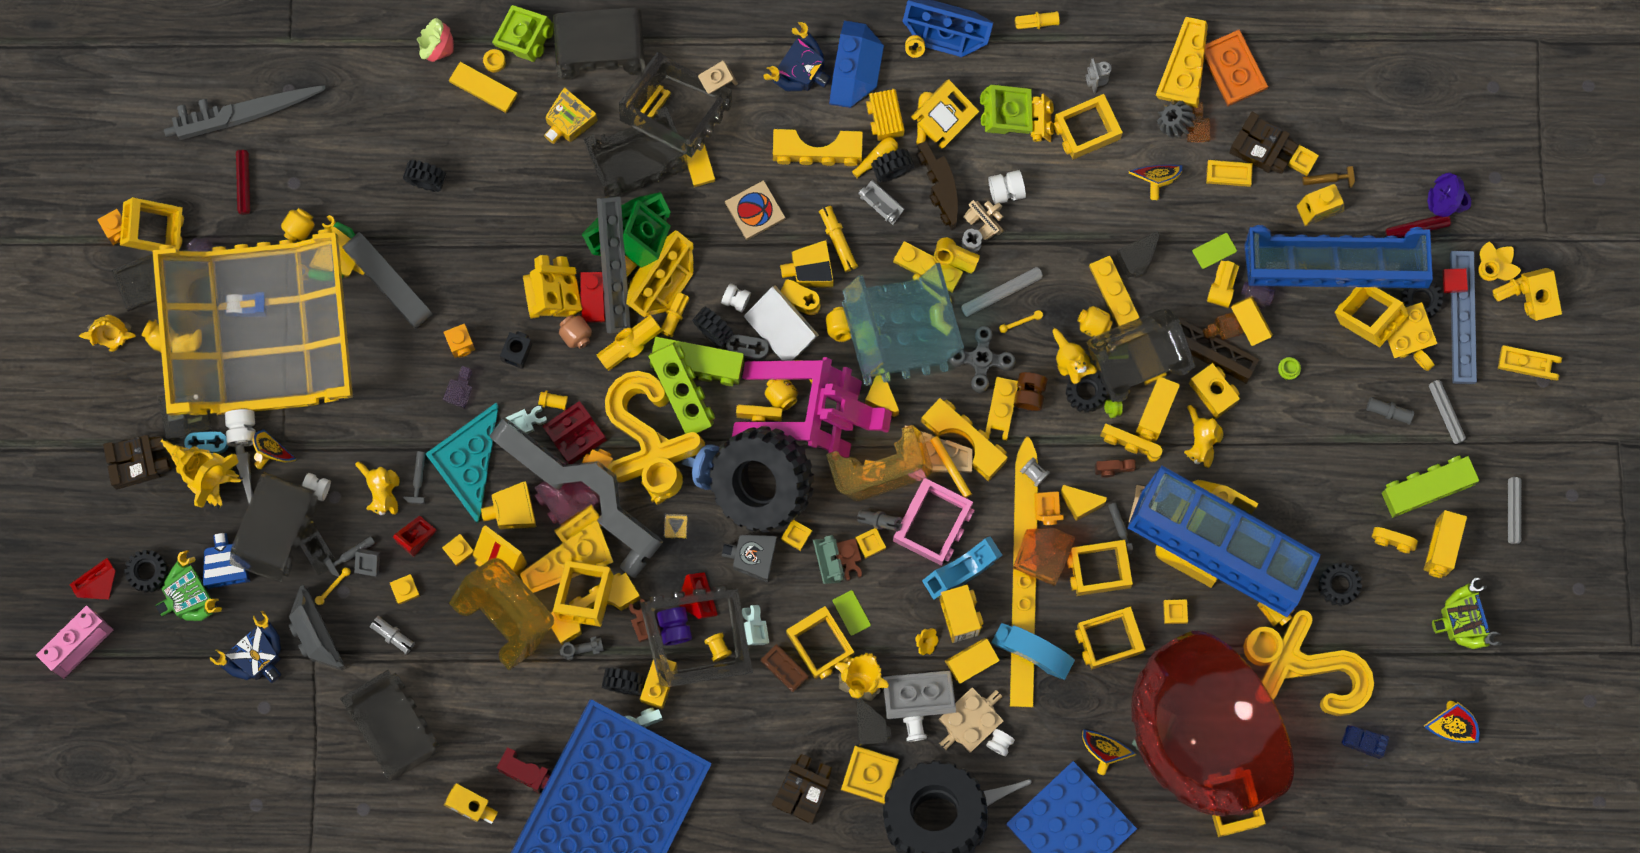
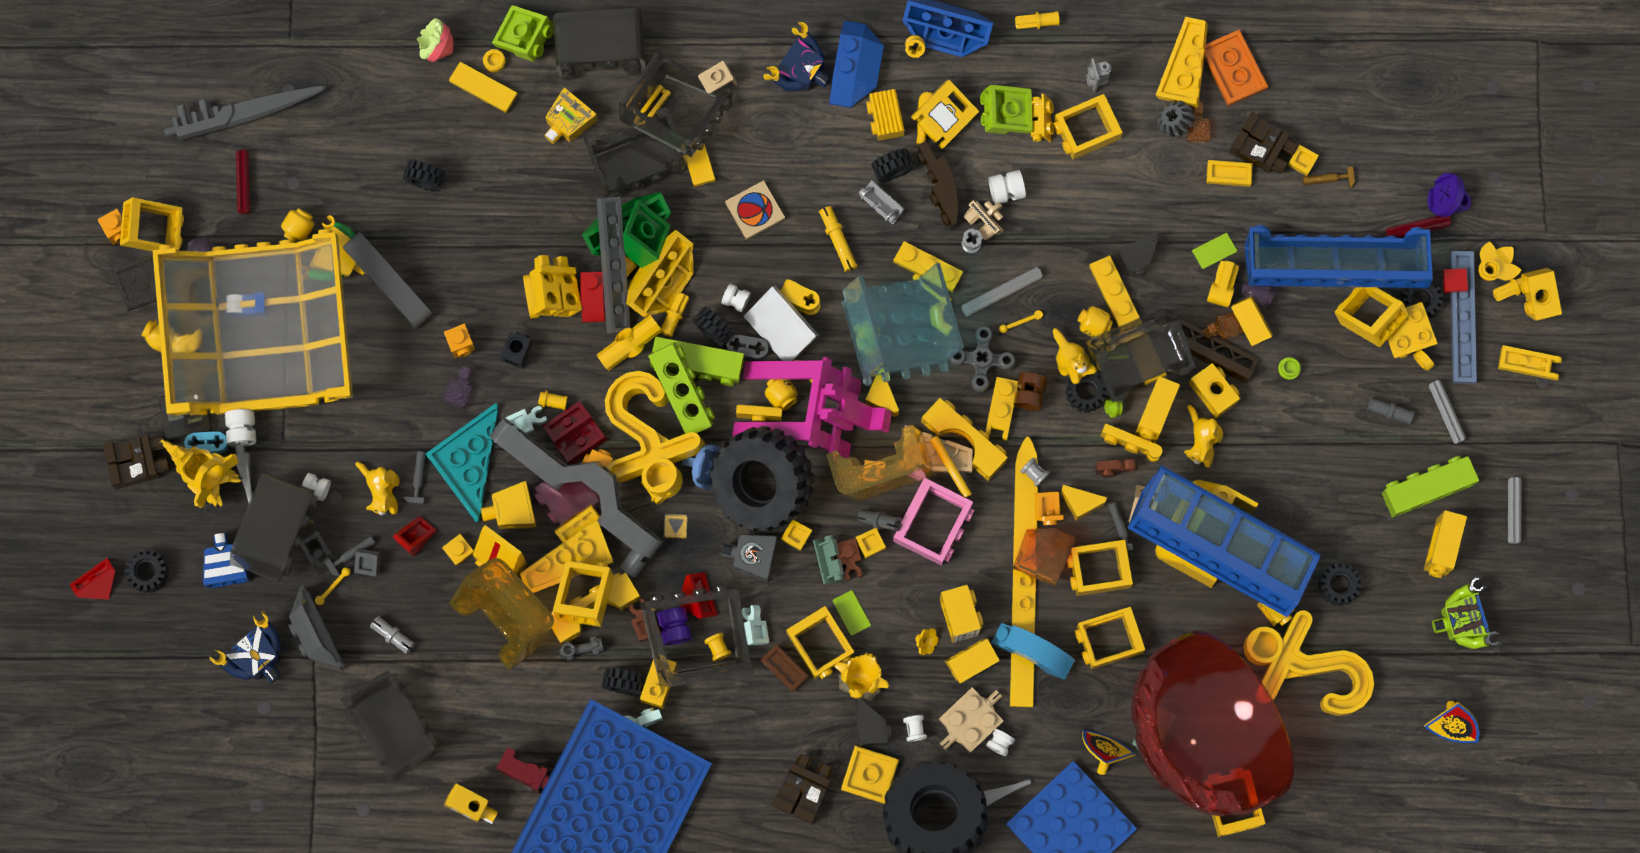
(74, 642): bright pink window -> none
(108, 332): yellow hair -> none
(186, 593): torso -> none
(269, 448): shield -> none
(404, 589): yellow plate -> none
(575, 331): nougat head -> none
(790, 148): yellow arch -> none
(810, 266): yellow torso -> none
(837, 325): yellow head -> none
(885, 146): yellow piece -> none
(919, 694): light grey tile -> none
(956, 257): yellow piece -> none
(963, 568): dark azure arch -> none
(1157, 176): shield -> none
(1175, 612): yellow plate -> none
(1322, 203): yellow torso -> none
(1365, 741): clear blue leg -> none
(1402, 542): yellow plate -> none

